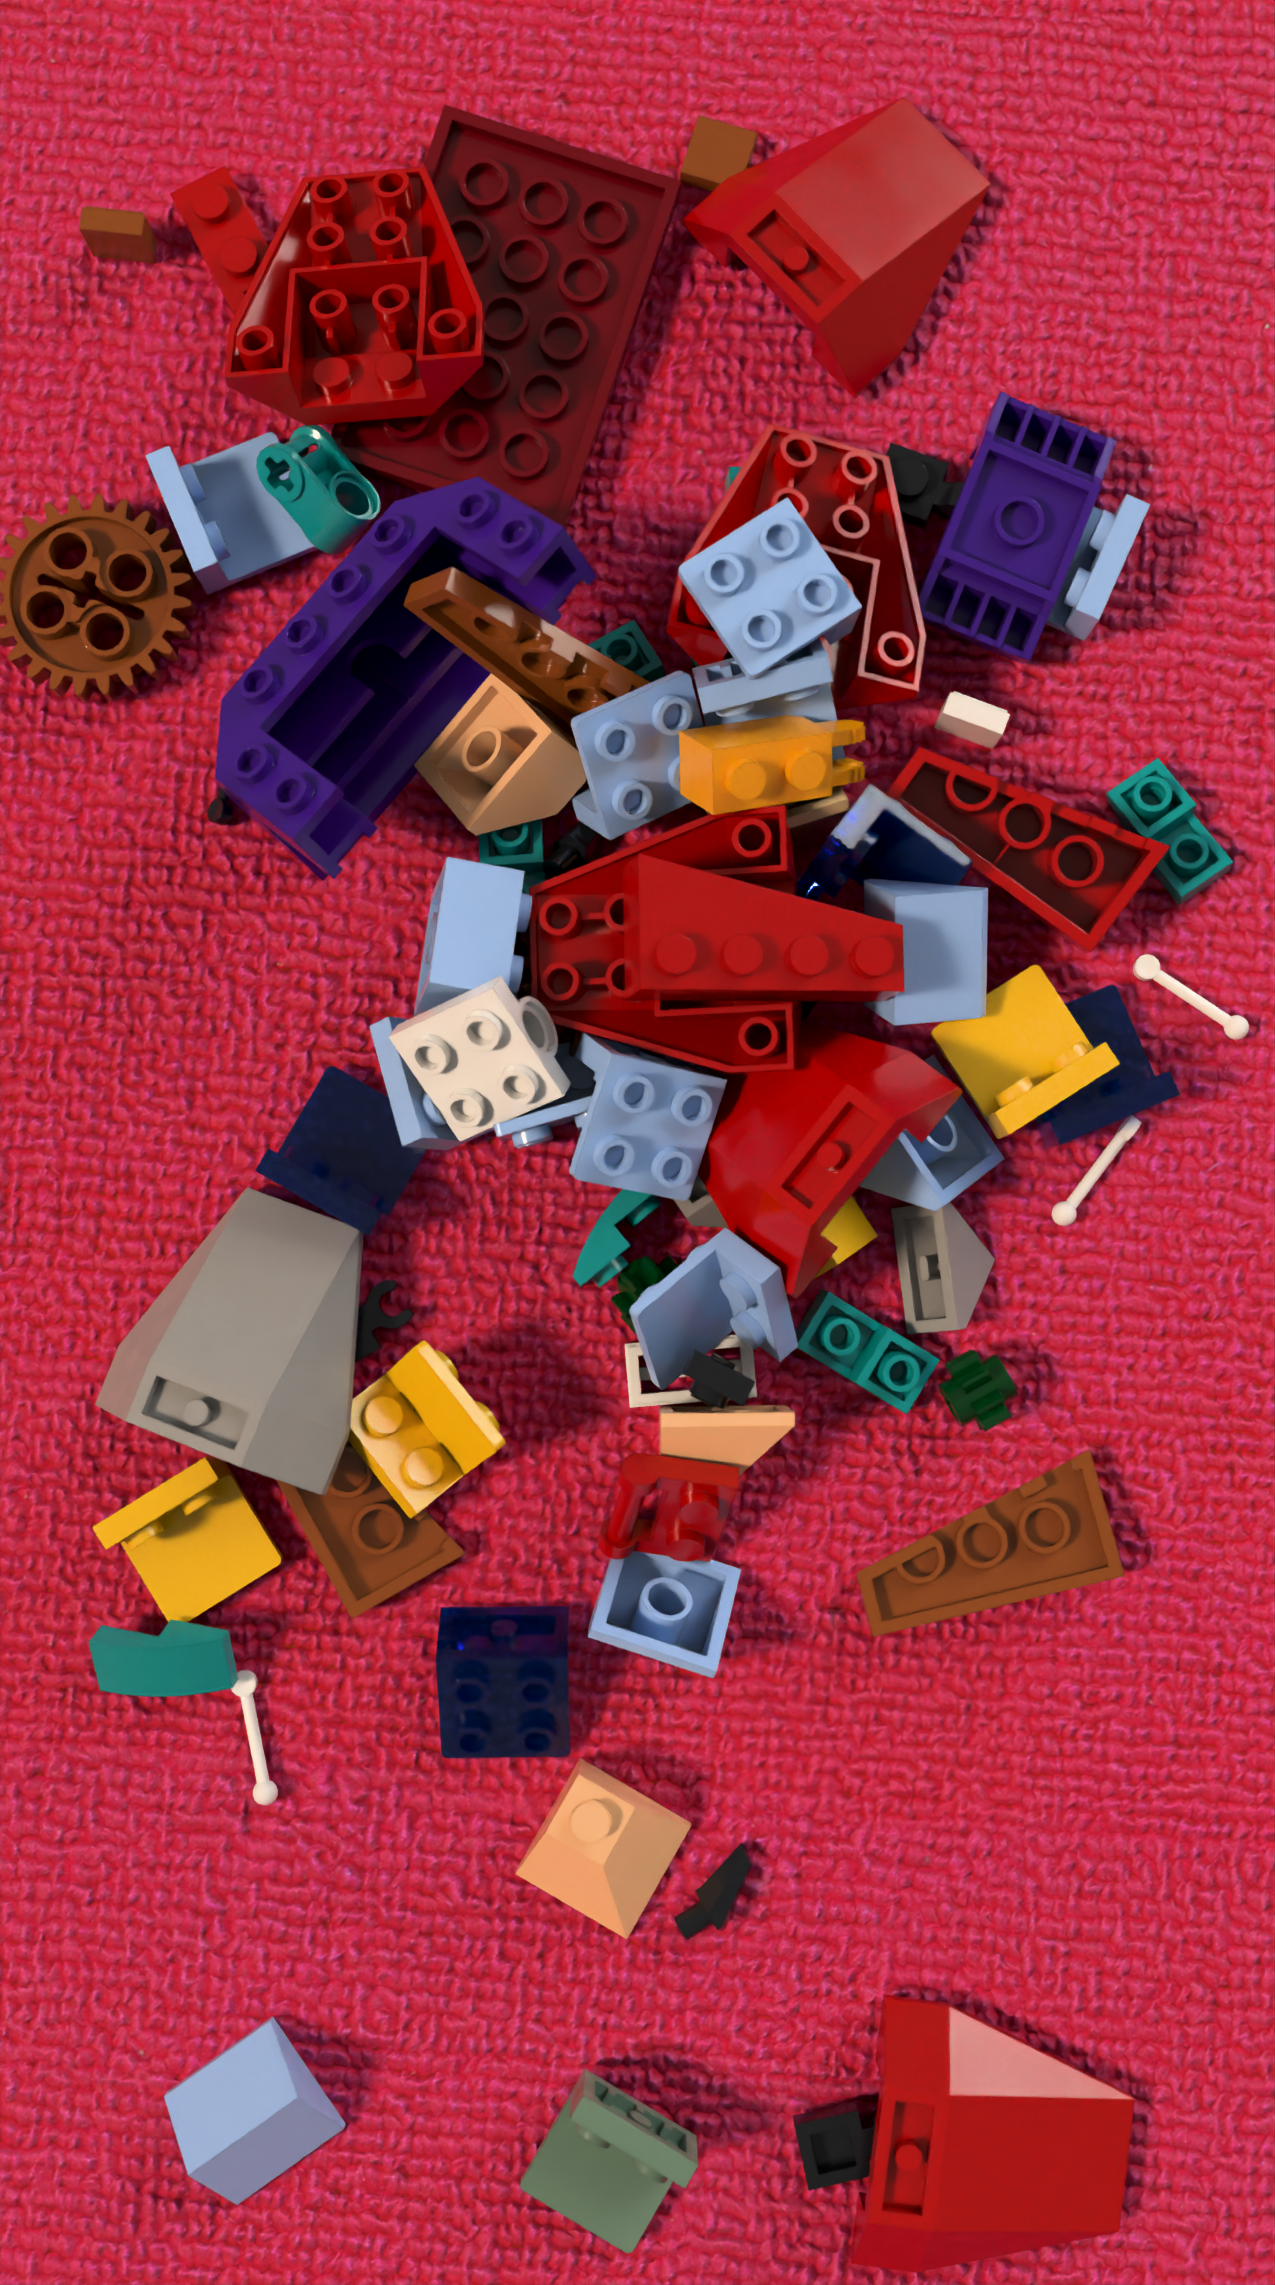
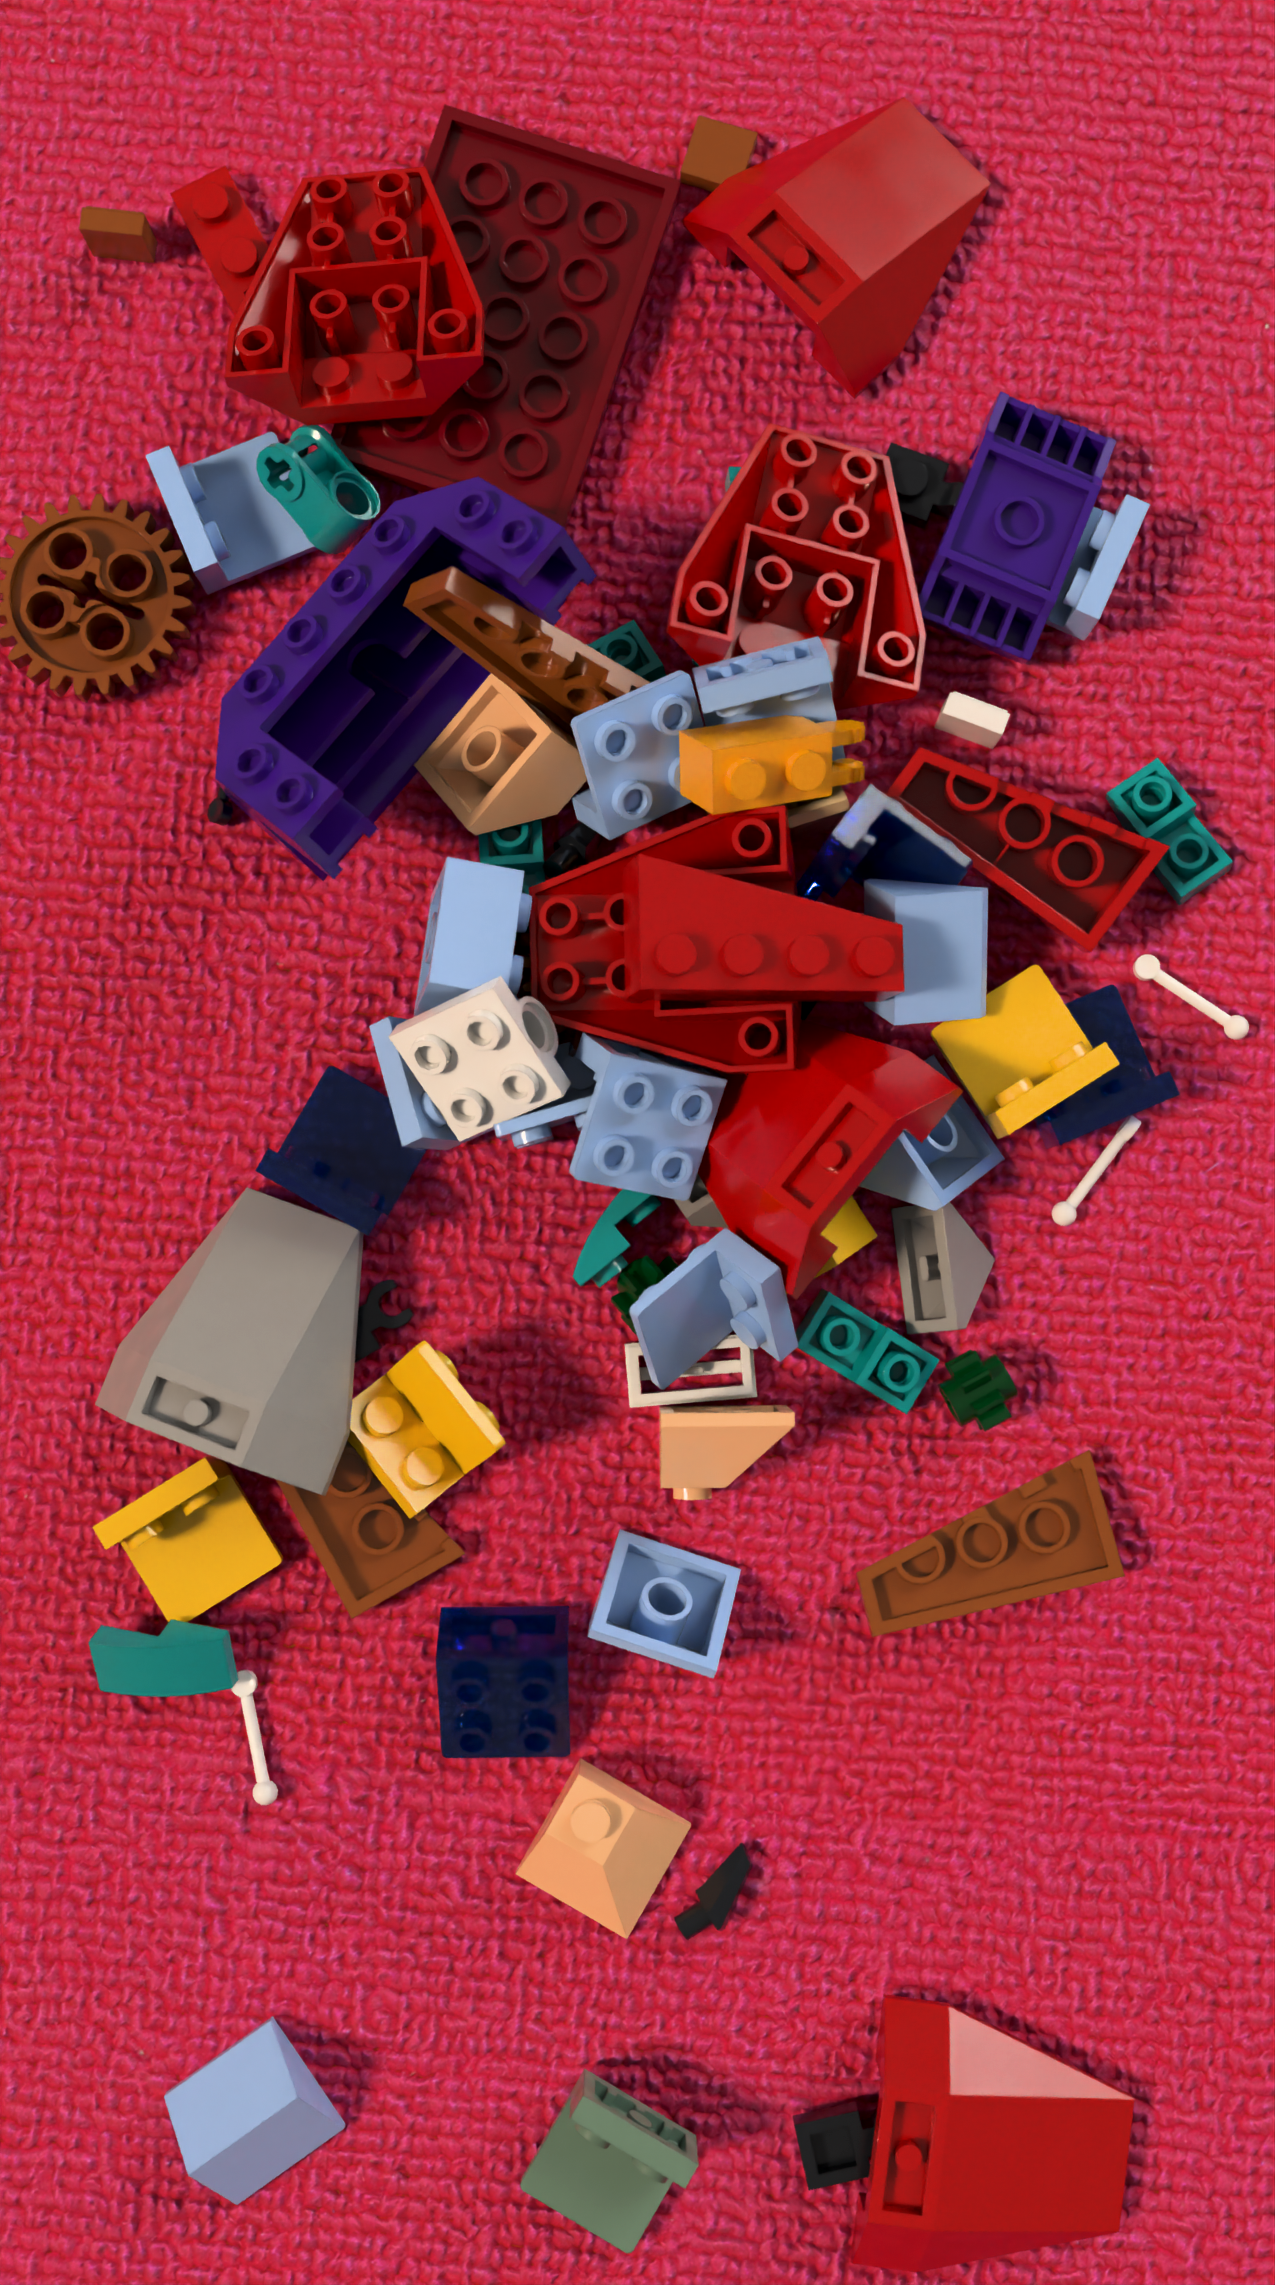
(688, 1513): red plate -> none
(716, 1380): black plate -> none
(770, 590): light blue bracket -> none

